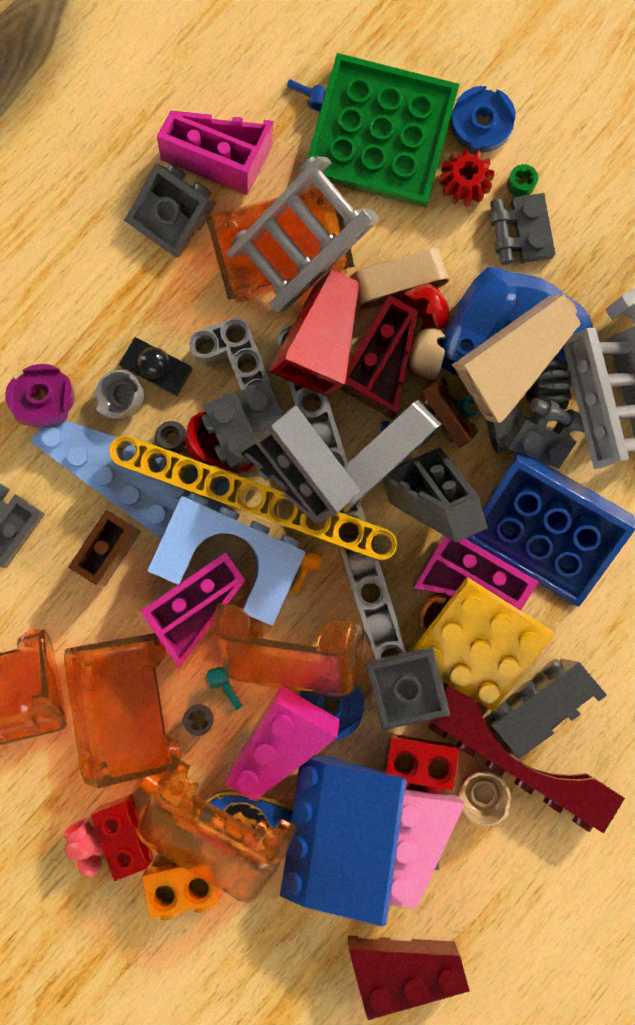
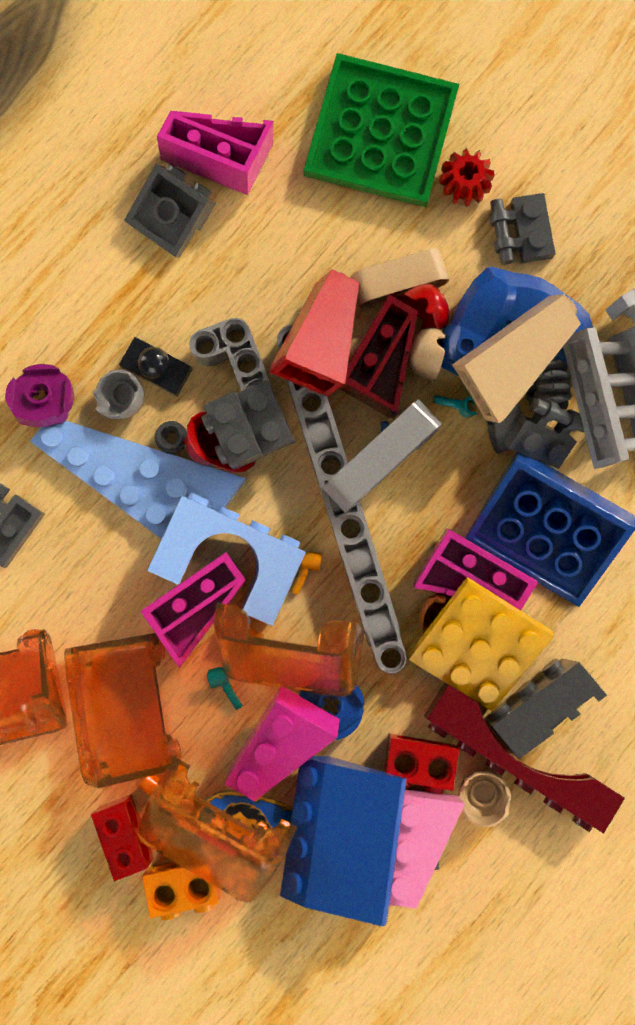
(84, 847): coral animal -> none
(104, 549): reddish brown brick -> none
(187, 722): dark grey bush -> none
(236, 496): yellow beam -> none
(239, 274): clear orange windscreen -> none
(301, 465): dark grey wedge -> none
(315, 94): blue hand -> none
(332, 246): light grey fence -> none
(405, 973): dark red wedge -> none
(407, 688): dark grey plate -> none
(436, 495): dark grey wedge -> none
(455, 424): reddish brown plate -> none
(487, 103): blue plate -> none
(519, 172): green bush -> none

